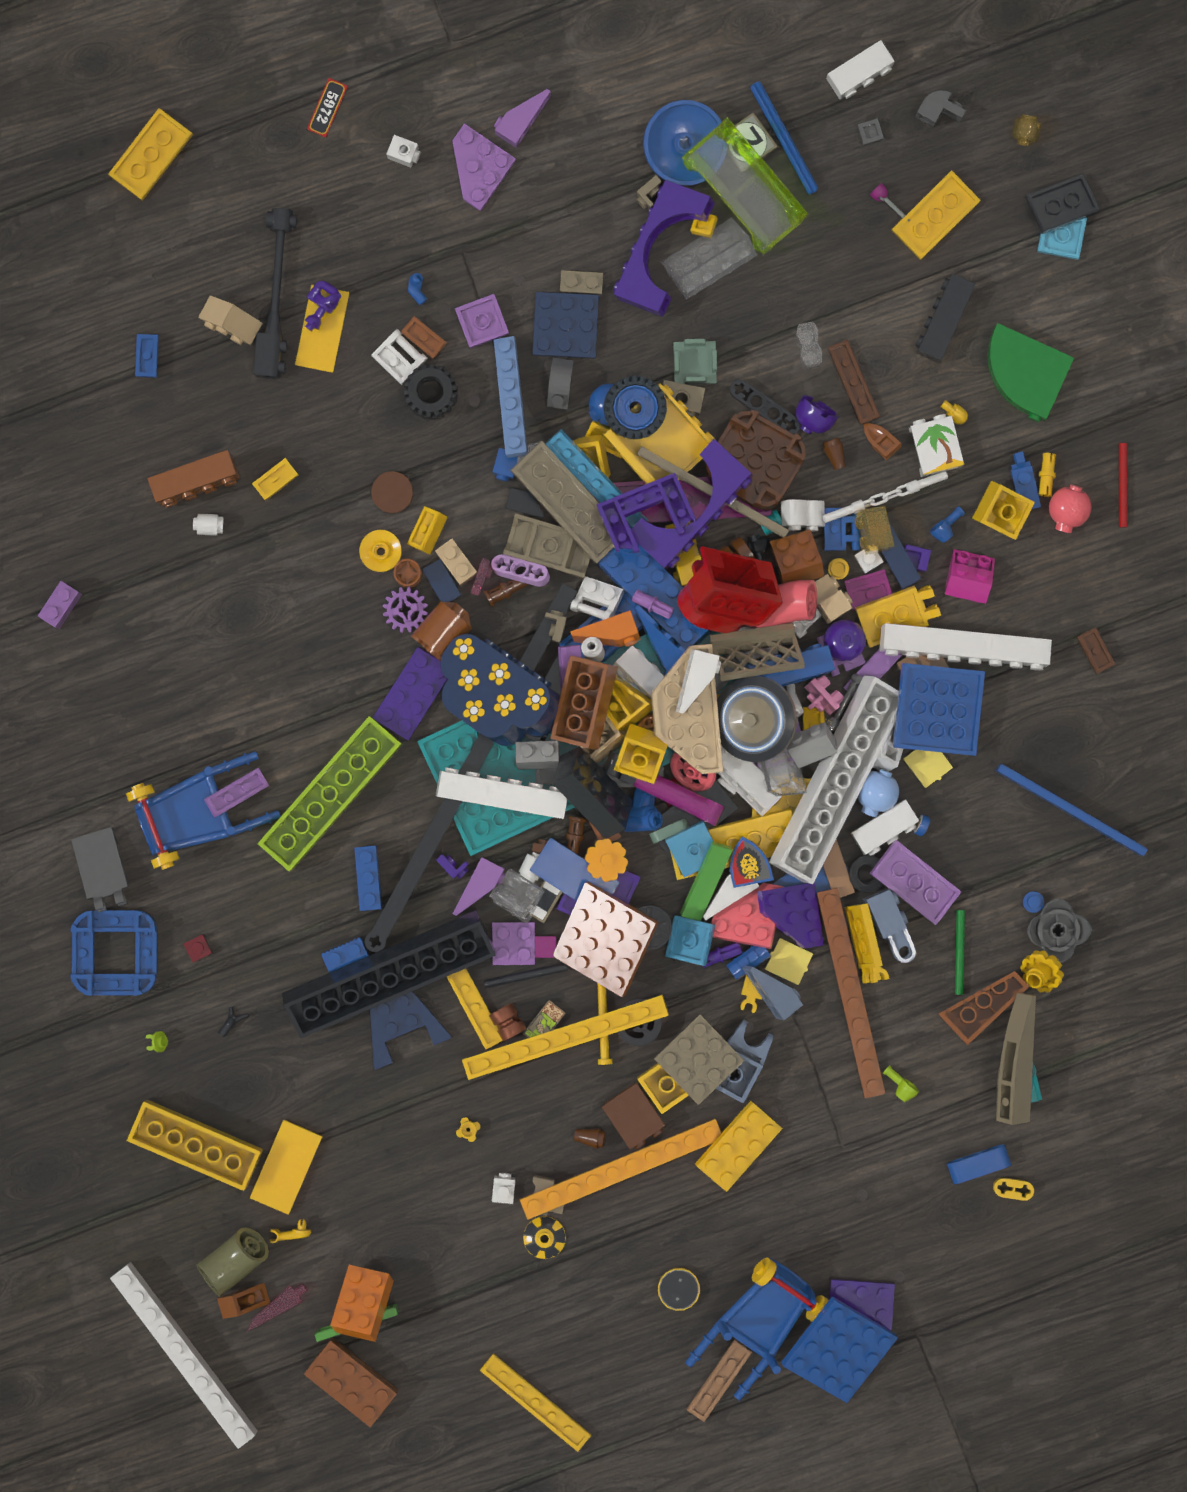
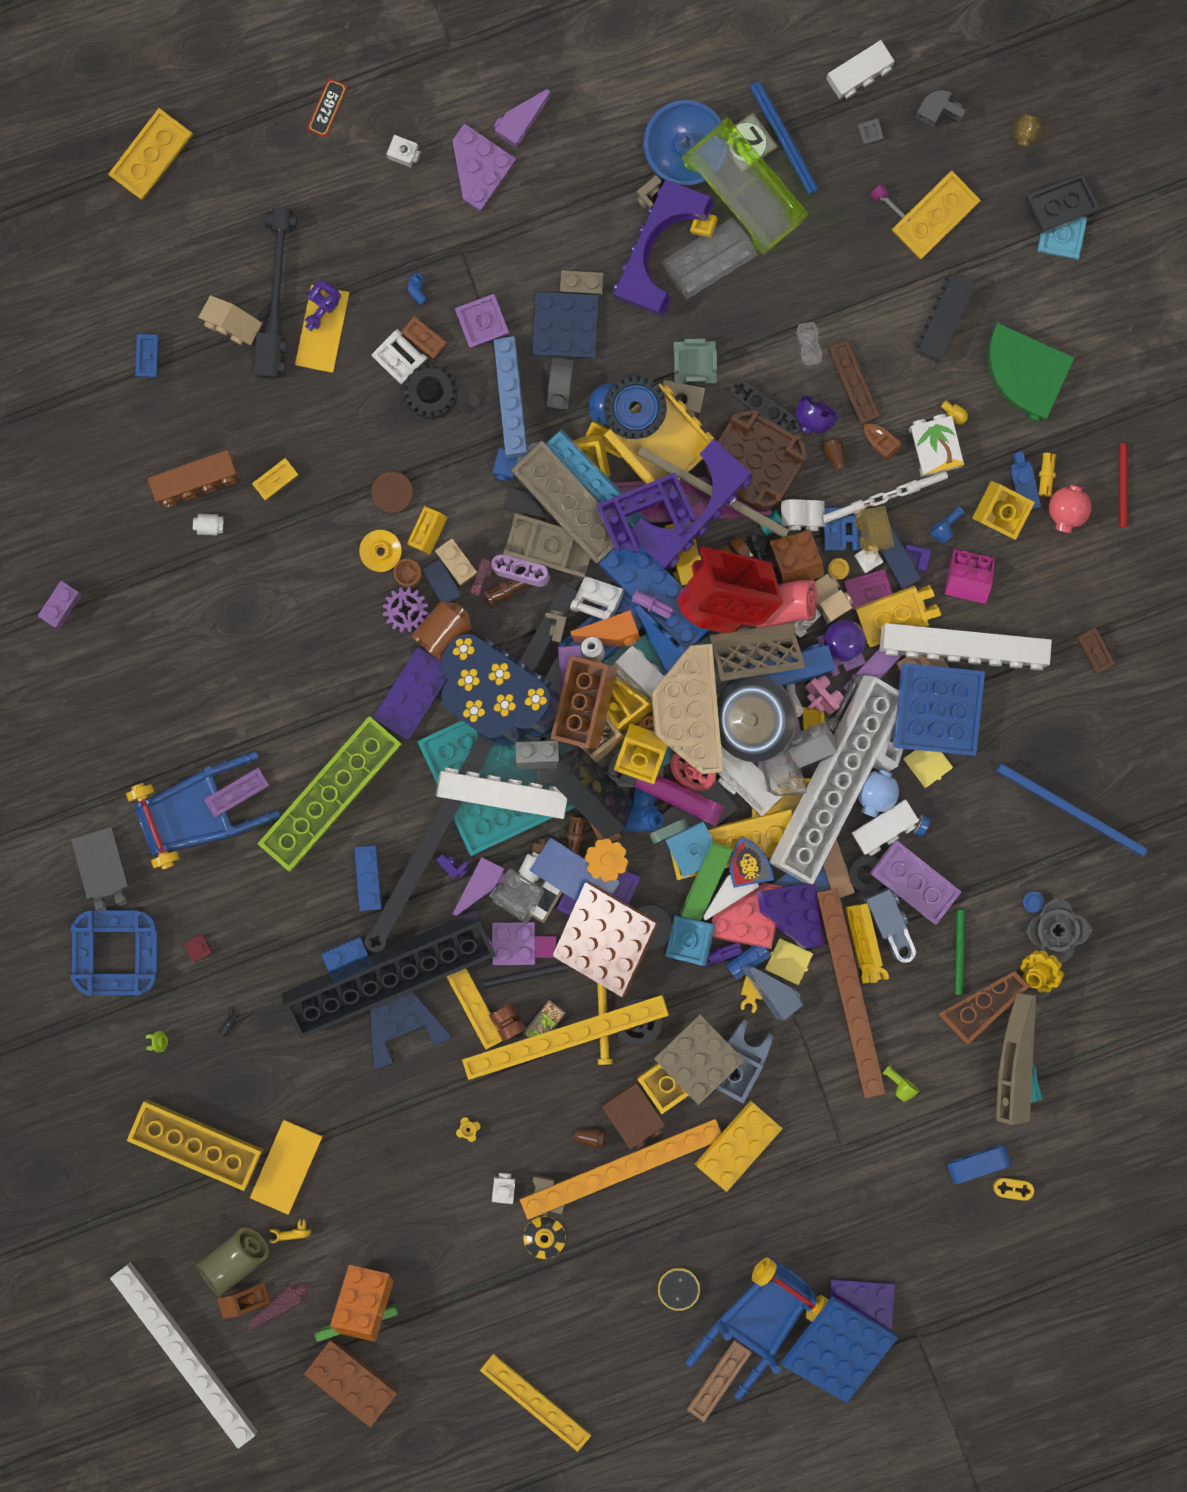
(698, 674): white slope -> none

